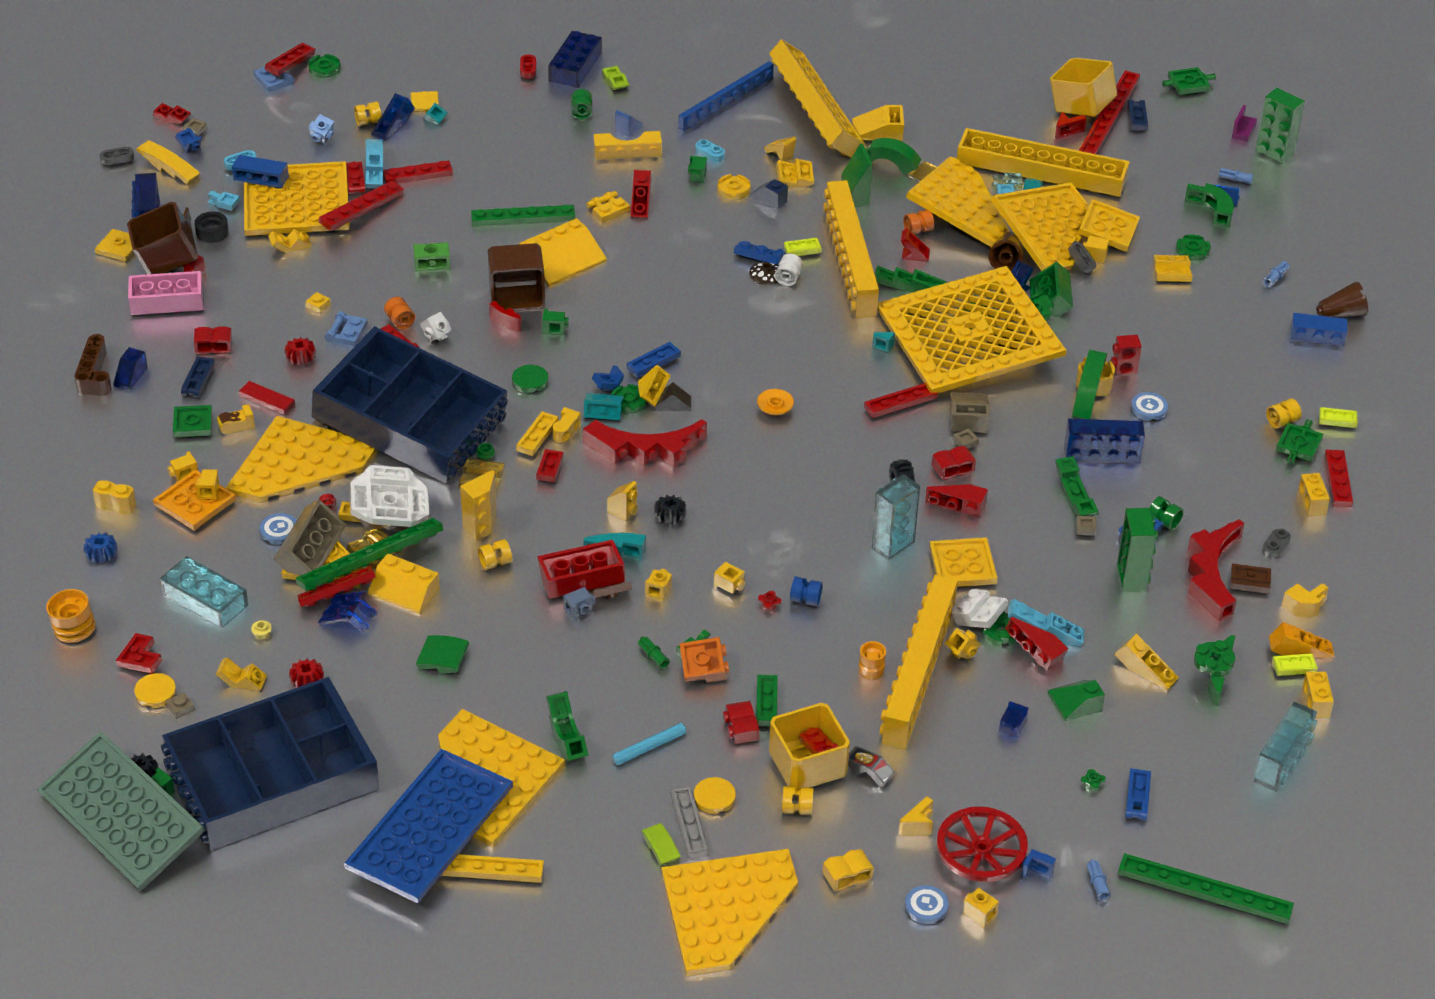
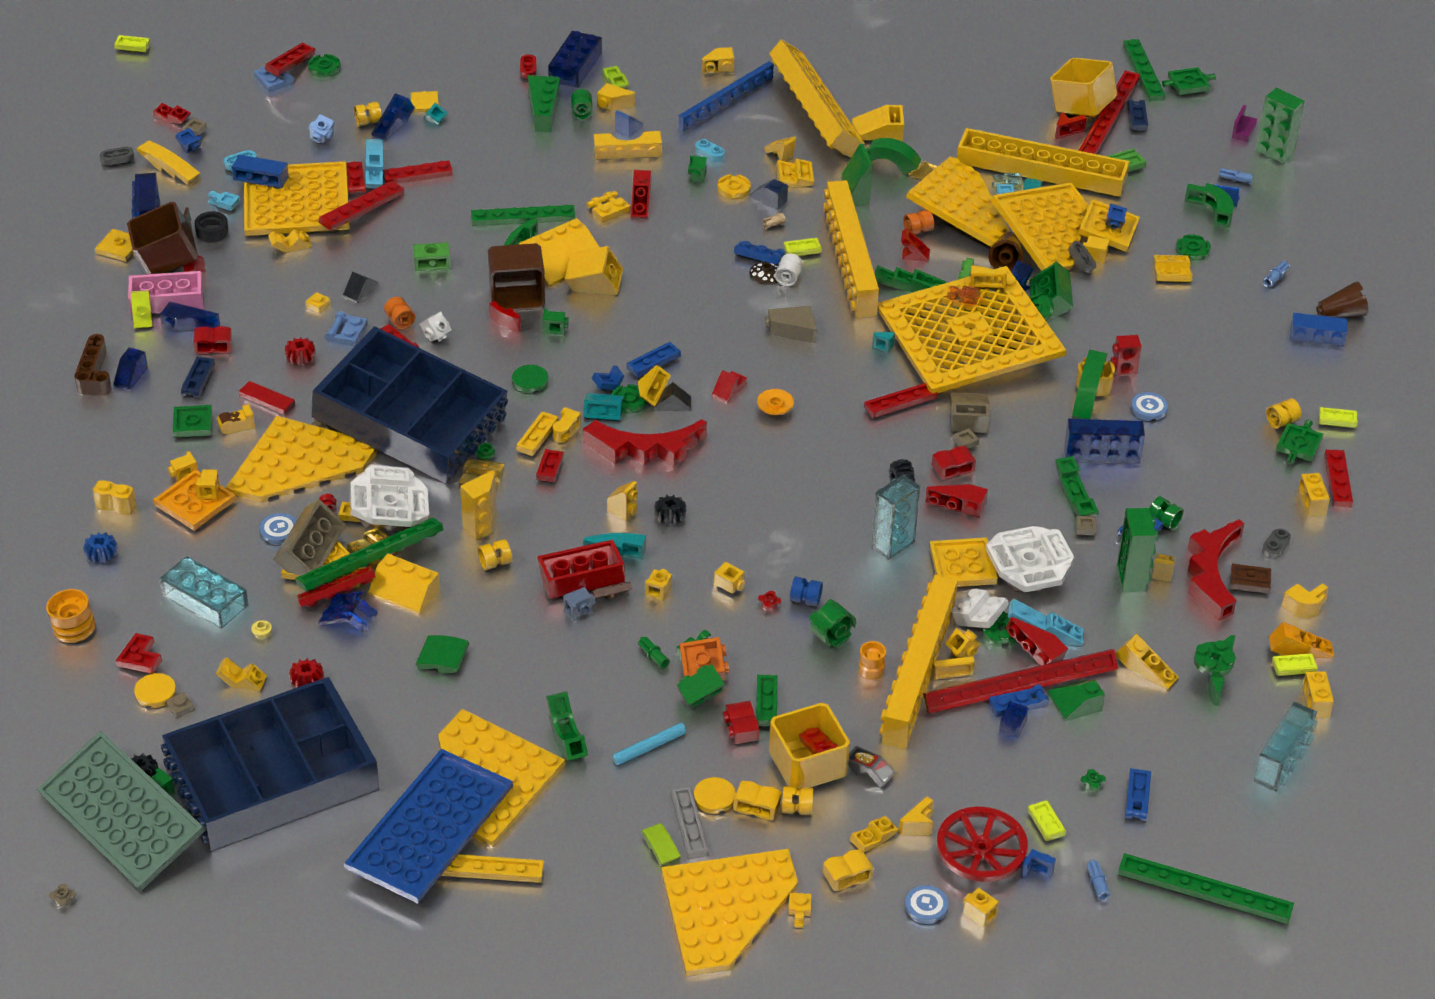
(62, 895): none -> dark tan plate
(132, 43): none -> neon yellow plate
(141, 309): none -> neon yellow plate
(186, 318): none -> clear blue slope
(358, 287): none -> black slope
(523, 232): none -> green slope
(544, 99): none -> green wedge
(594, 271): none -> yellow slope
(615, 98): none -> yellow slope
(700, 686): none -> green brick
(718, 61): none -> yellow slope
(728, 385): none -> red slope
(757, 800): none -> yellow brick
(775, 220): none -> tan pin
(792, 323): none -> dark tan slope
(799, 906): none -> yellow plate
(832, 624): none -> green brick
(876, 834): none -> yellow slope
(953, 668): none -> yellow tile
(965, 295): none -> clear orange plate
(966, 268): none -> bright green plate
(978, 280): none -> yellow slope
(1020, 680): none -> red plate
(1024, 697): none -> blue plate
(1030, 557): none -> white piece
(1046, 820): none -> neon yellow plate
(1115, 216): none -> blue bracket
(1136, 160): none -> bright green plate
(1143, 67): none -> green plate
(1163, 567): none -> yellow slope

